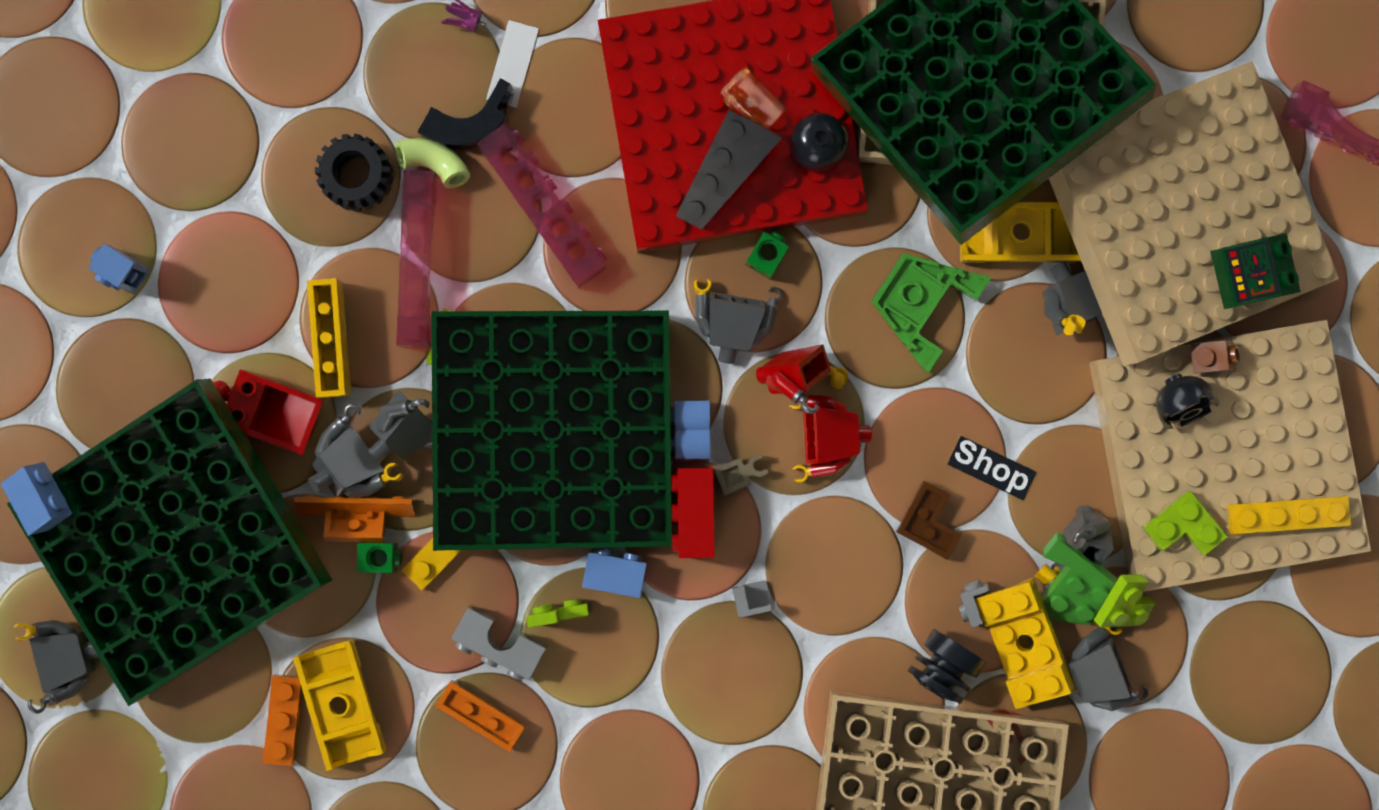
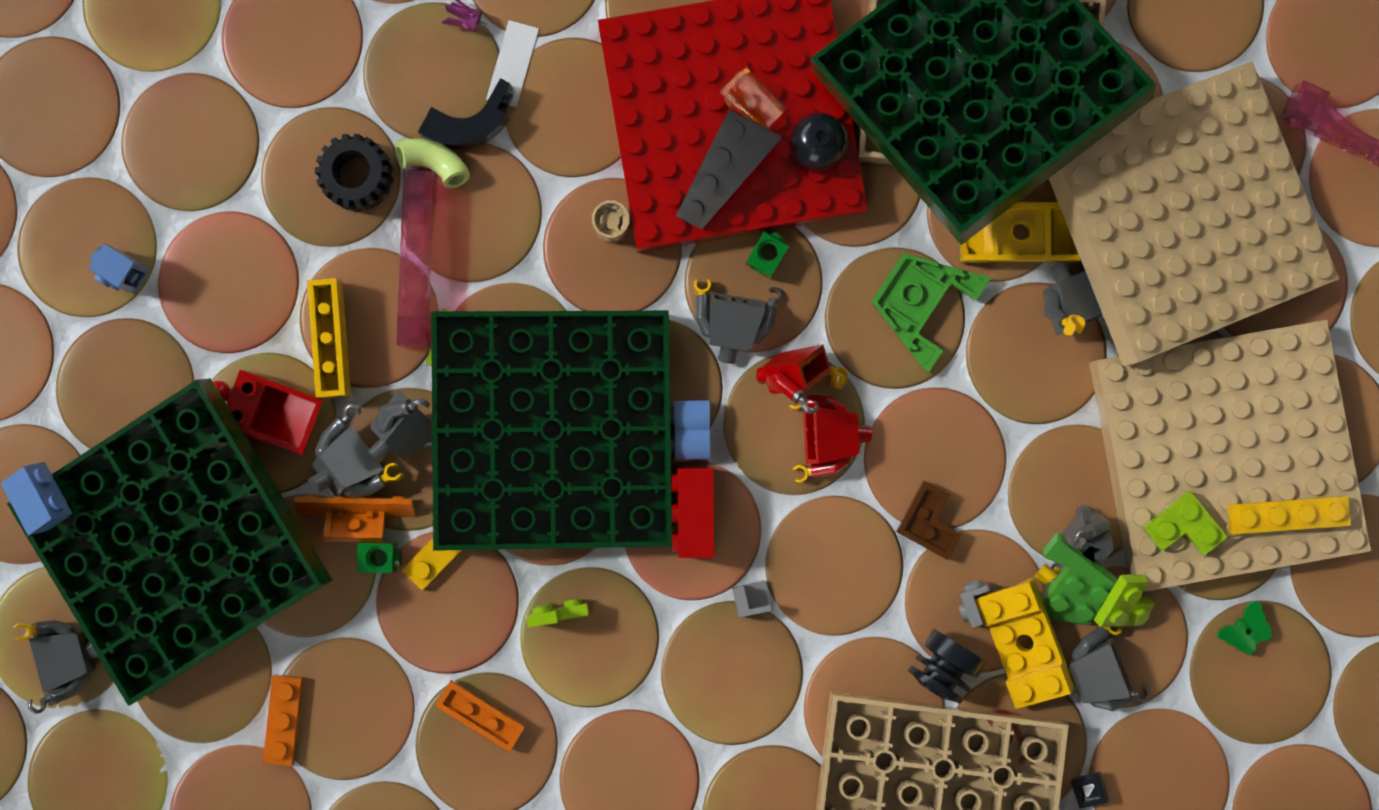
(332, 674): yellow piece -> none
(475, 635): light grey arch -> none
(494, 148): clear pink brick -> none
(611, 221): none -> tan wheel
(614, 573): medium blue brick -> none
(735, 475): dark tan plate -> none
(991, 468): black sticker -> none
(1089, 790): none -> black tile
(1184, 400): black cylinder -> none
(1214, 356): dark orange bracket -> none
(1252, 619): none -> green animal
(1255, 271): dark green piece -> none

